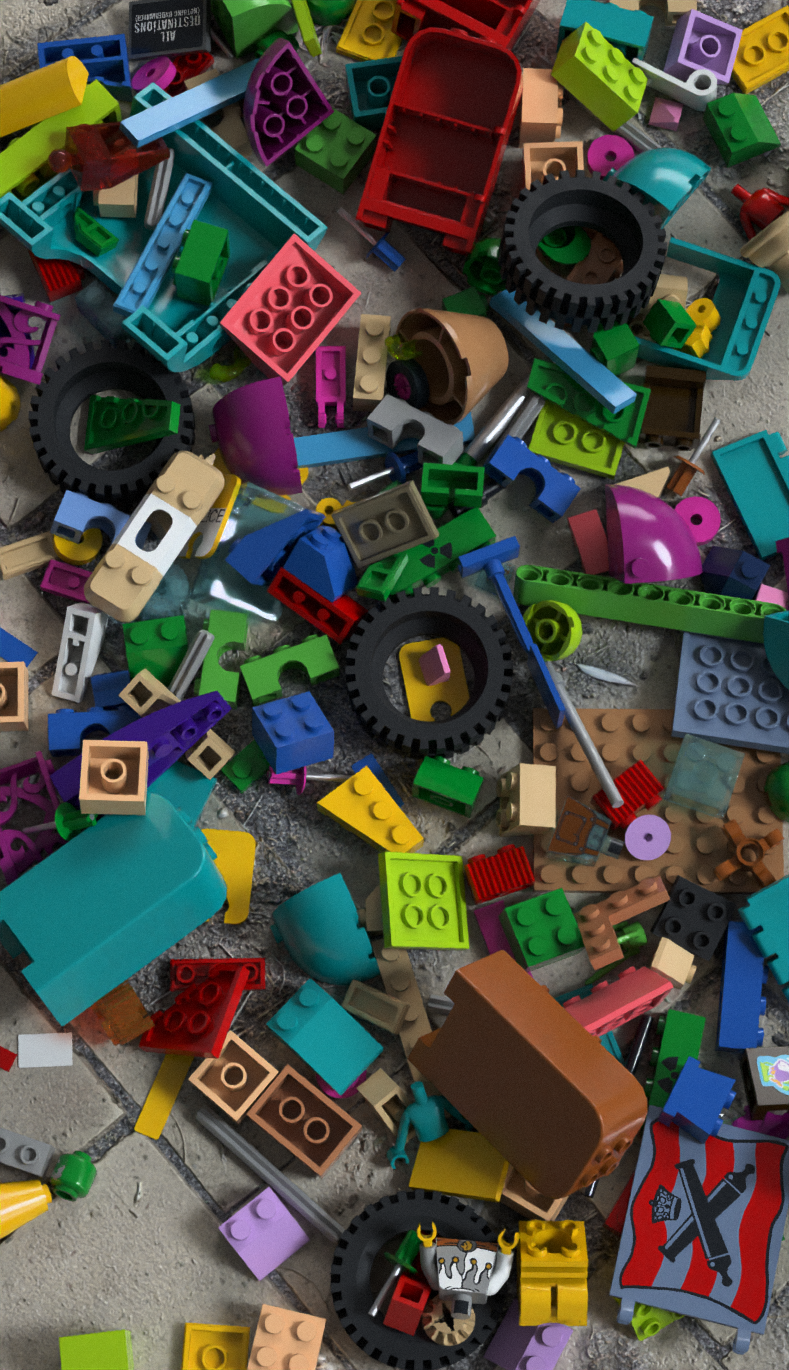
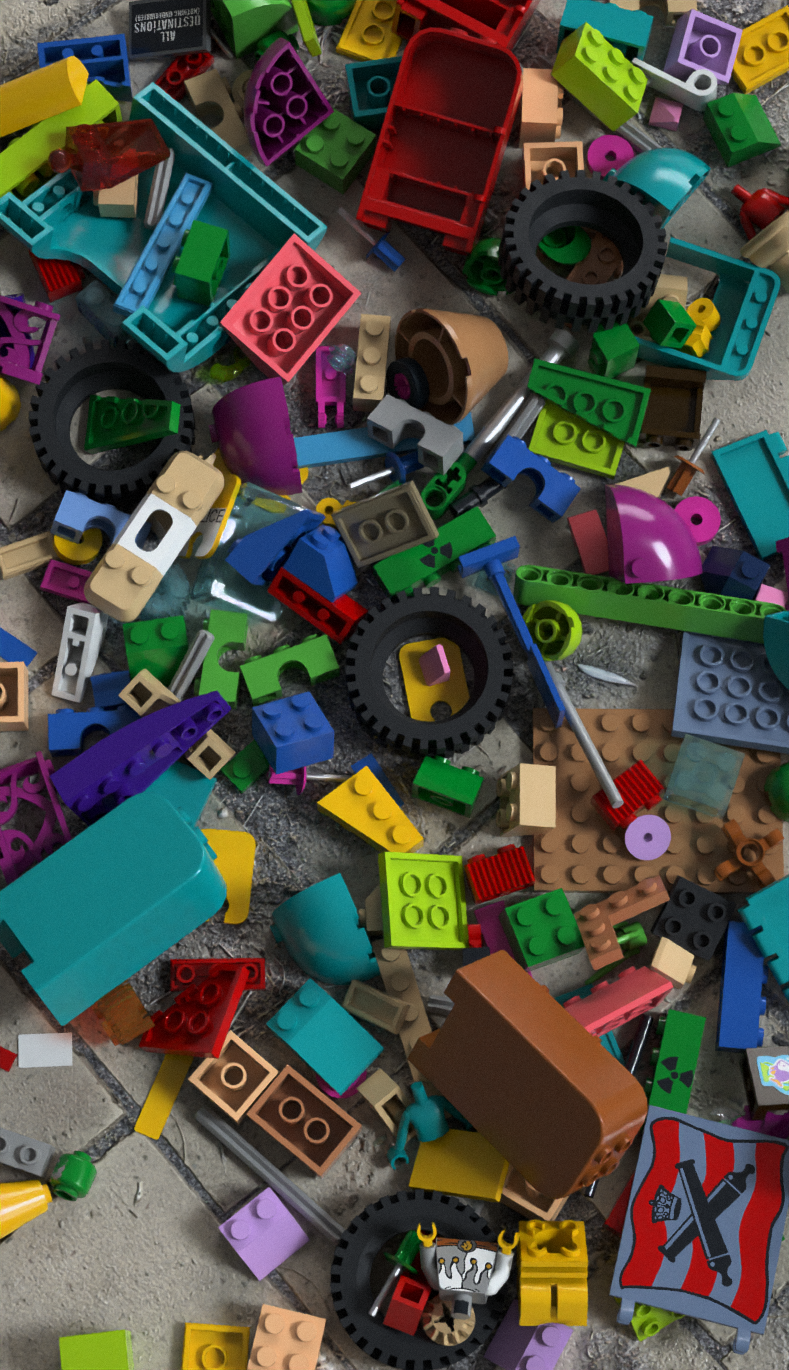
(67, 821): green piece -> none
(92, 234): green tile -> none
(114, 777): light nougat brick -> none
(158, 70): dark pink piece -> none
(188, 106): tile -> none
(342, 358): none -> clear light blue plate
(381, 578): green tile -> none
(402, 350): clear neon green arm -> none
(454, 483): green piece -> none
(466, 302): green brick -> none
(475, 950): none -> piece
(565, 353): dark azure tile -> none
(582, 835): torso -> none
(698, 1101): blue hips -> none

